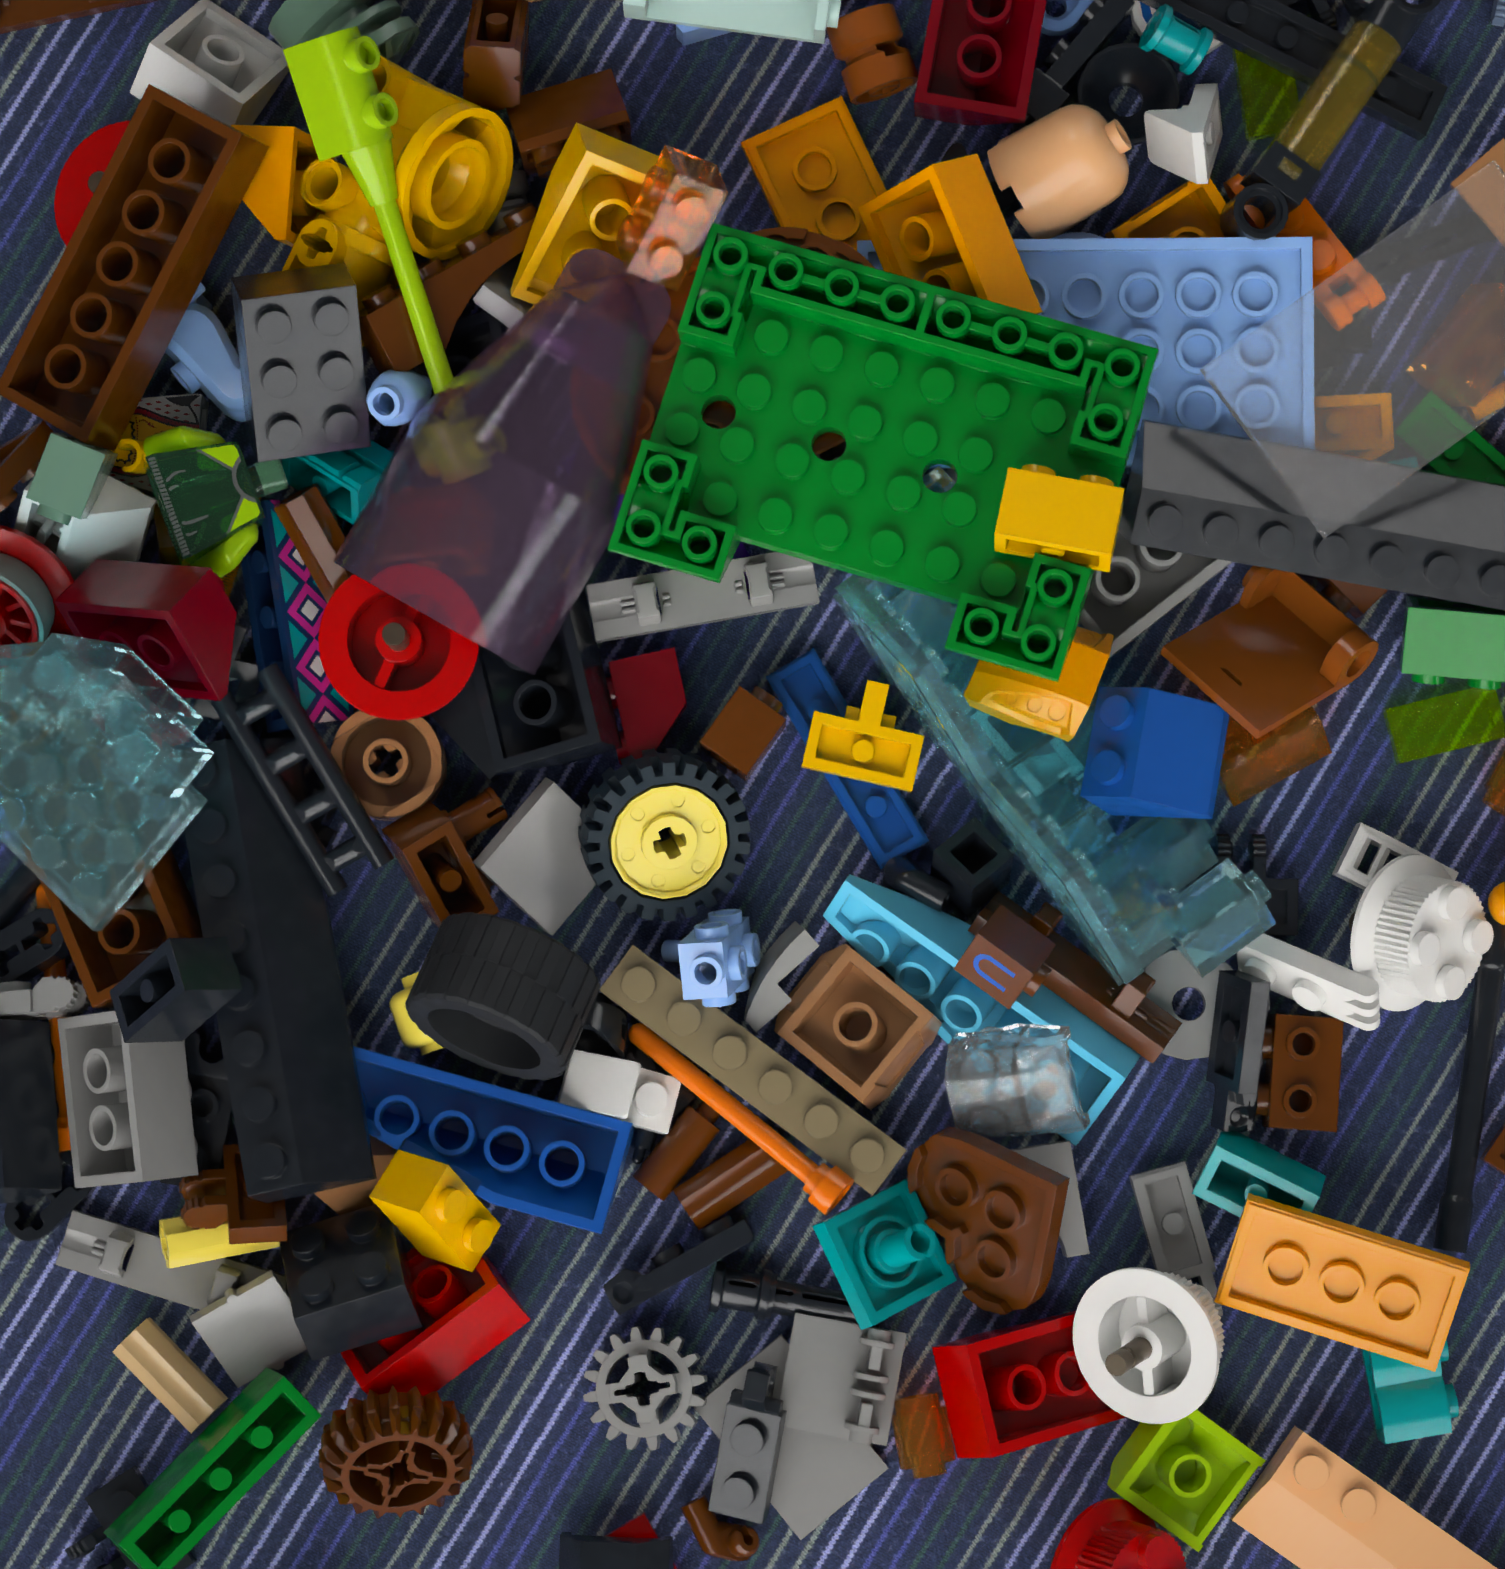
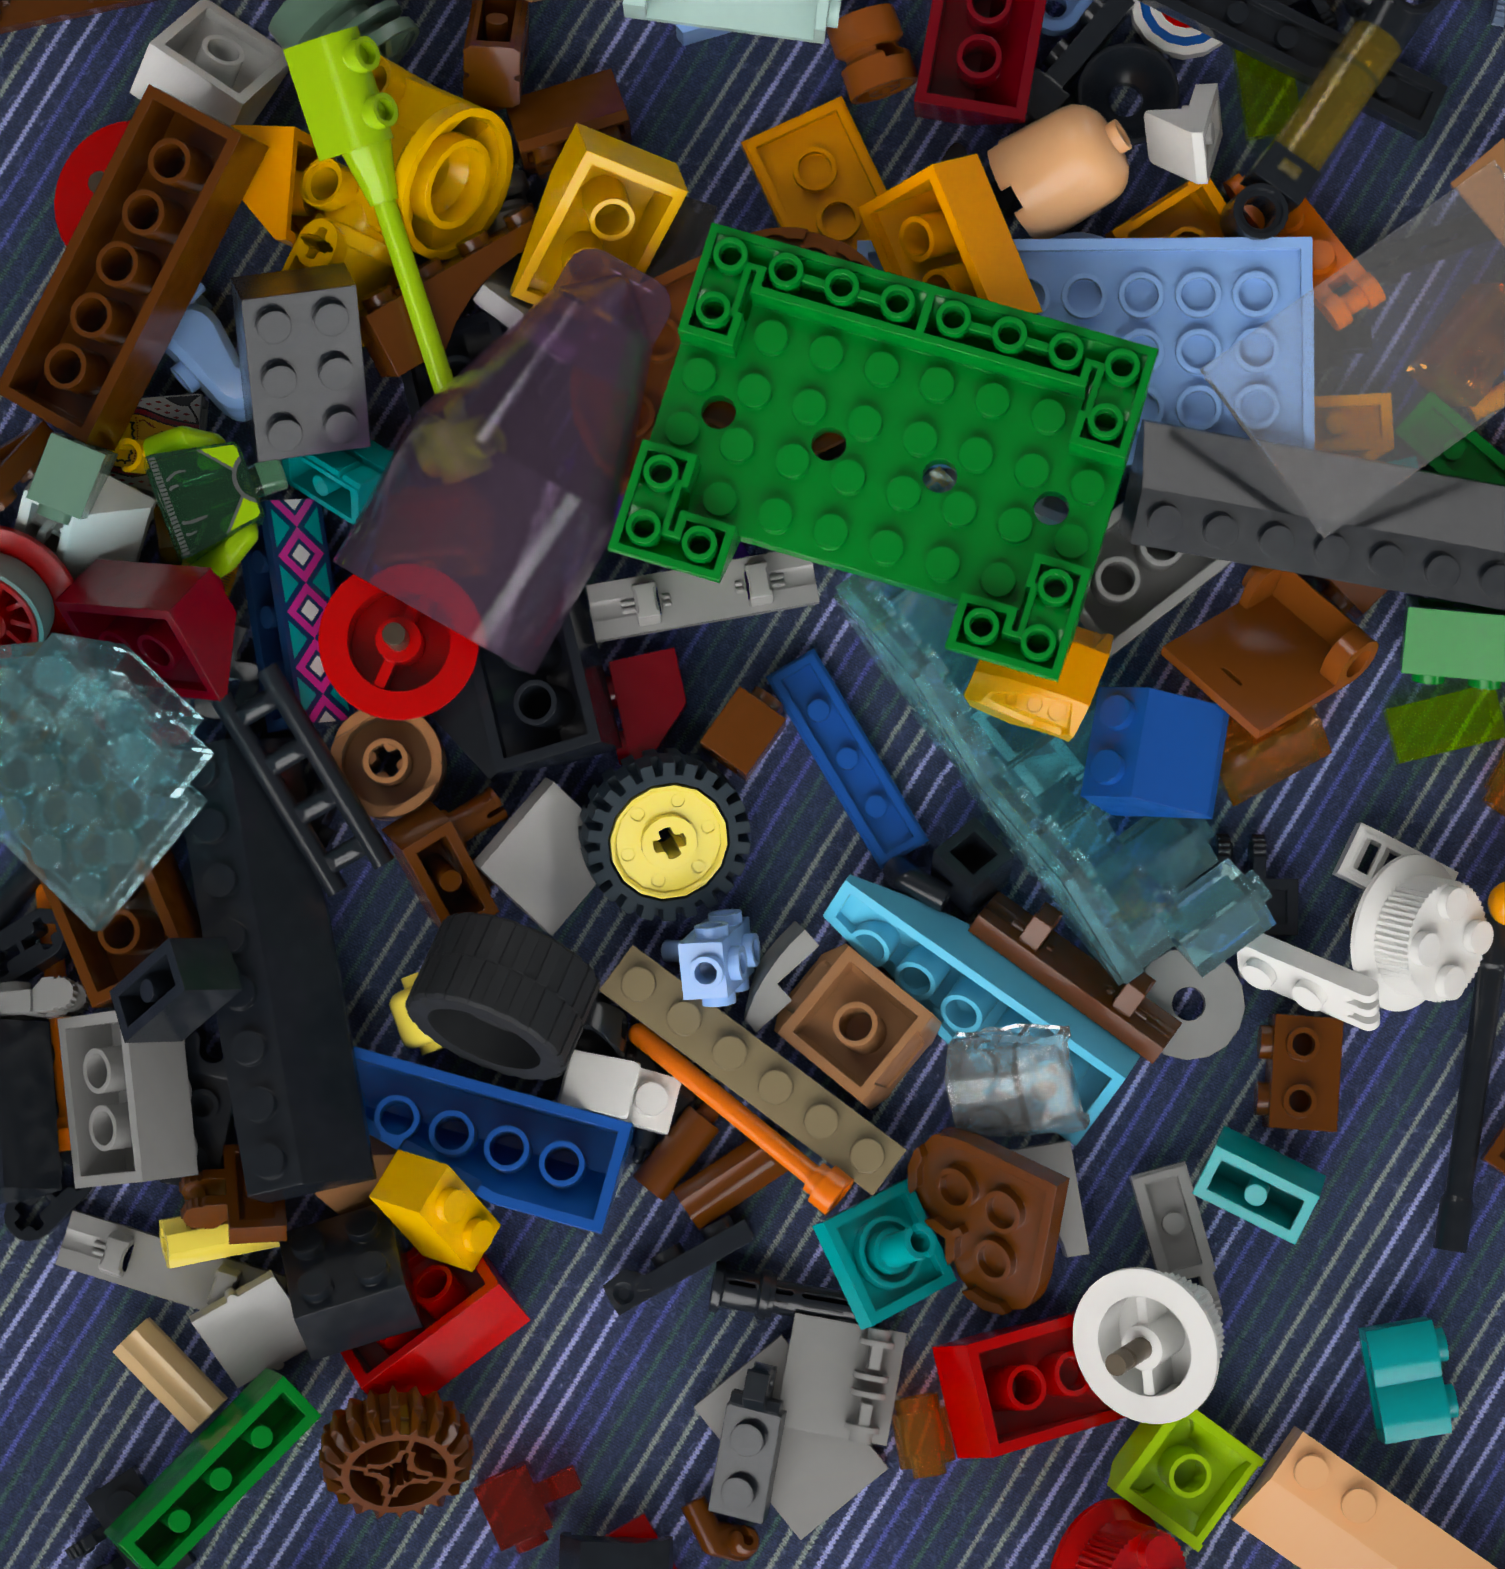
(315, 535): reddish brown axle -> none
(398, 396): light blue plant -> none
(519, 1504): none -> clear red brick
(648, 1415): light grey gear -> none
(671, 217): clear orange brick -> none
(864, 744): yellow hinge -> none
(1007, 958): reddish brown brick -> none
(1059, 517): yellow brick -> none
(1176, 39): teal bush -> none
(1237, 1048): black hinge -> none
(1342, 1282): light orange tile -> none

